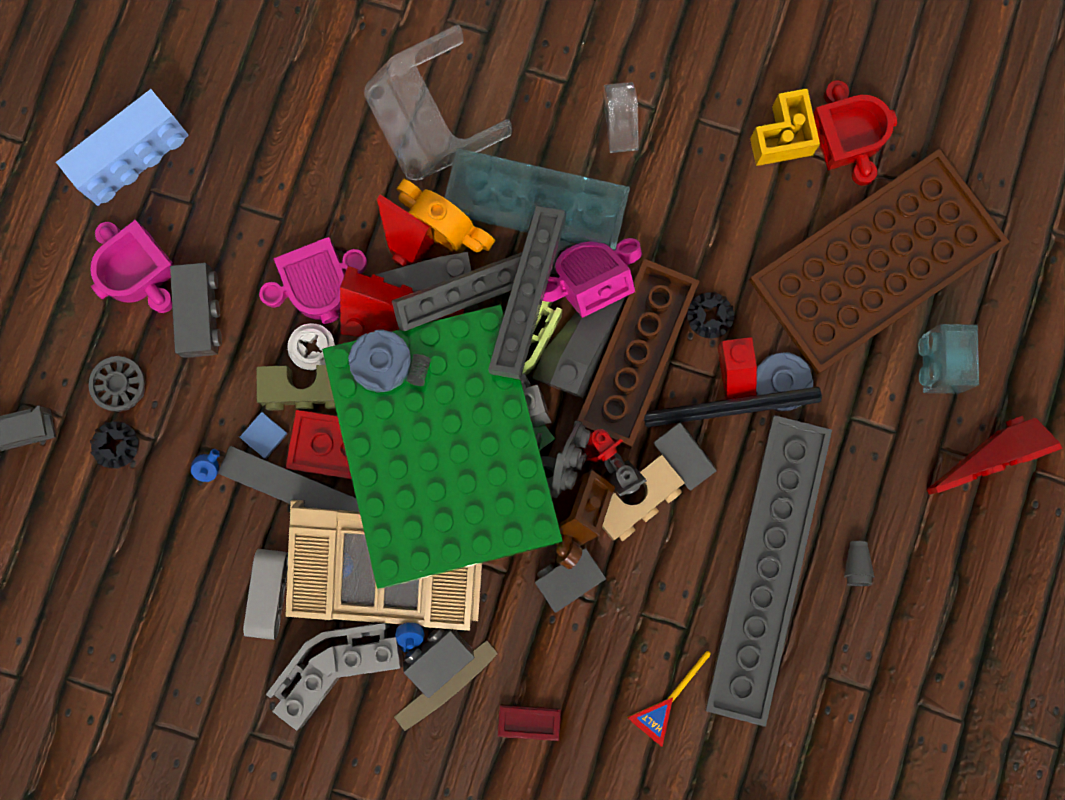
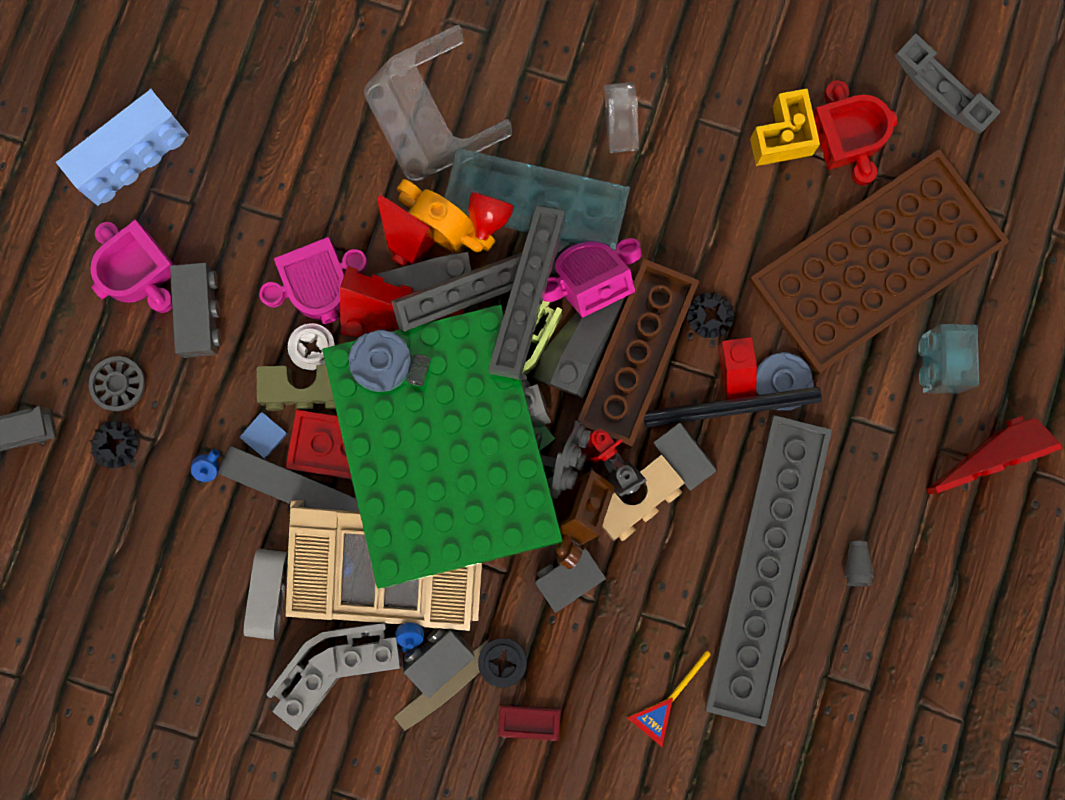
(488, 214): none -> red helmet
(510, 674): none -> black gear
(943, 88): none -> dark grey slope

